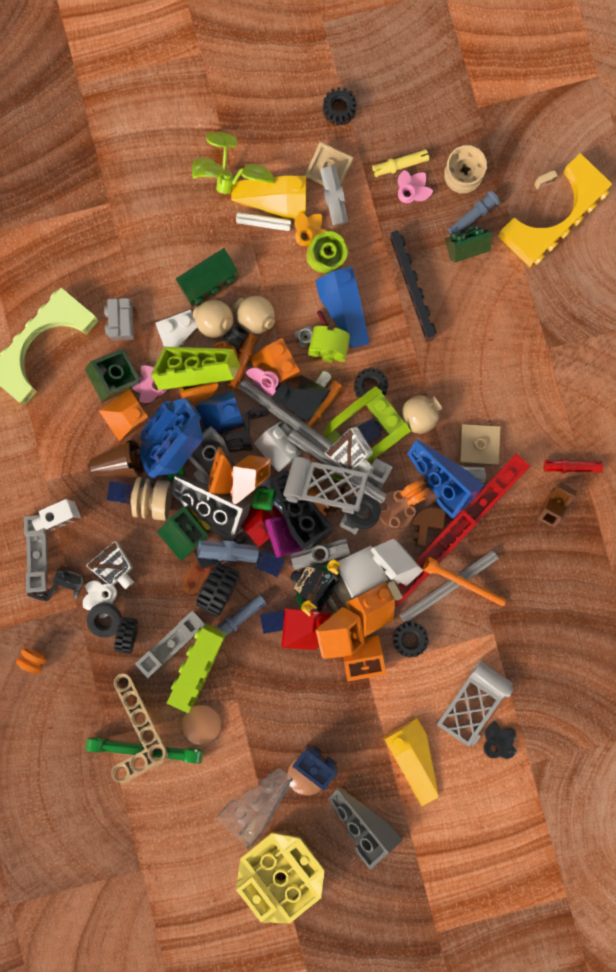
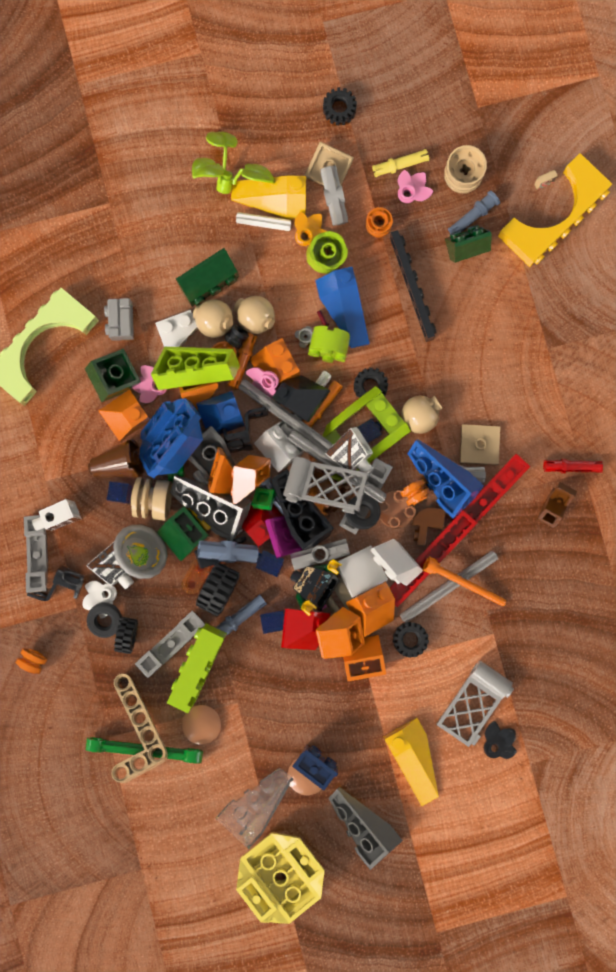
(140, 551): none -> light grey piece
(379, 214): none -> orange wheel
(395, 590): dark tan tile -> none

